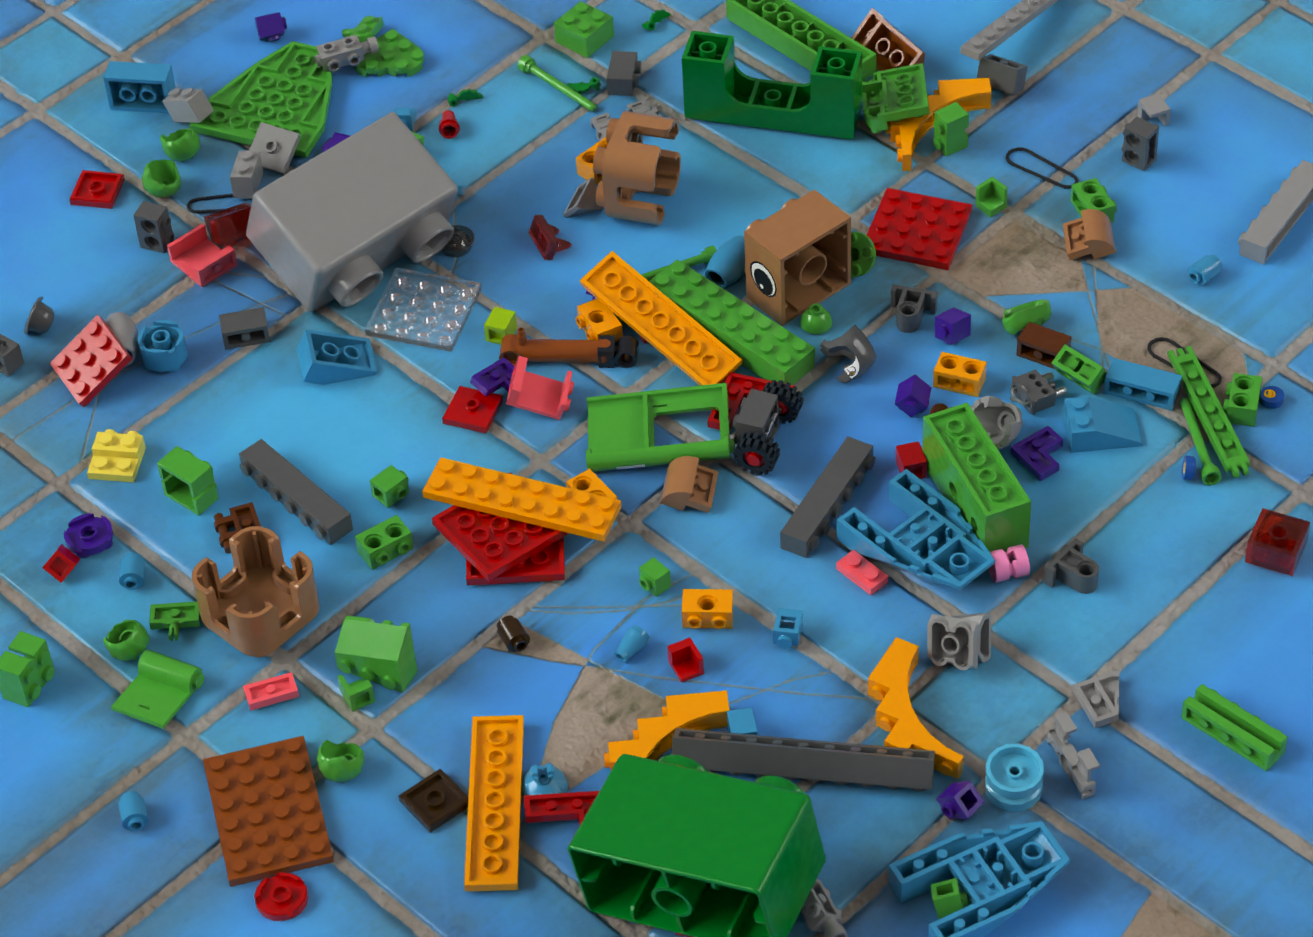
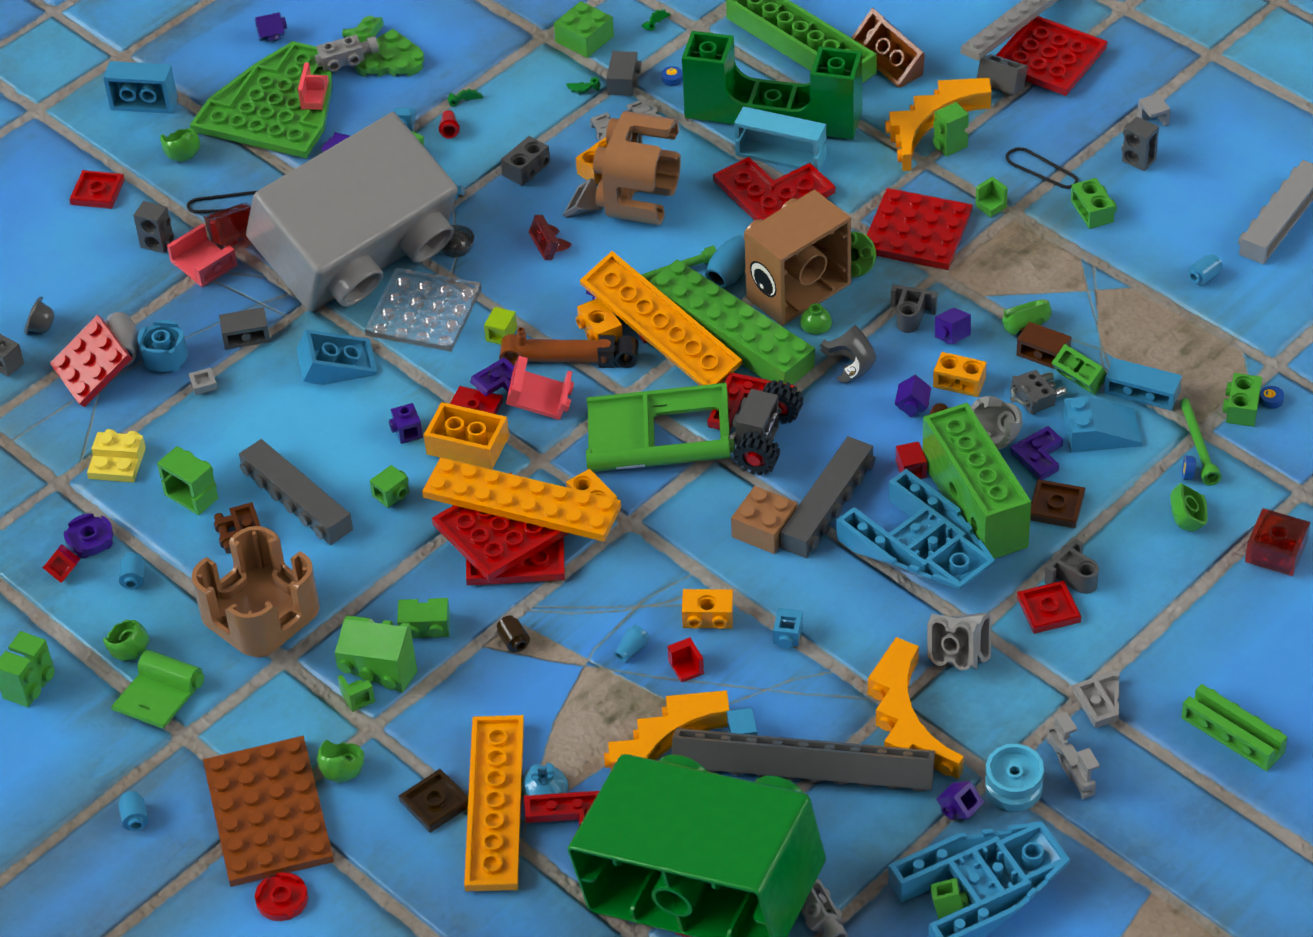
(161, 178): bright green hair -> none
(174, 616): bright green plate -> none
(187, 105): light grey brick -> none
(203, 381): none -> light grey plate
(246, 174): light grey brick -> none
(271, 691): coral plate -> none
(275, 147): light grey plate -> none
(312, 89): none -> coral panel
(384, 542): bright green brick -> none
(406, 423): none -> dark purple brick
(425, 618): none -> bright green brick
(466, 435): none -> light orange brick
(525, 160): none -> dark grey brick
(527, 65): bright green piece -> none
(654, 577): bright green plate -> none
(672, 76): none -> blue tile
(689, 484): medium nougat brick -> none
(762, 195): none -> red plate
(762, 519): none -> medium nougat brick
(779, 139): none -> medium azure piece
(862, 572): coral plate -> none
(894, 96): bright green plate -> none
(1009, 563): bright pink wheel -> none
(1048, 607): none -> red tile
(1053, 53): none -> red plate
(1056, 503): none -> reddish brown tile
(1089, 235): medium nougat brick -> none
(1178, 346): black piece -> none
(1188, 508): none -> bright green piece
(1210, 412): bright green hinge -> none

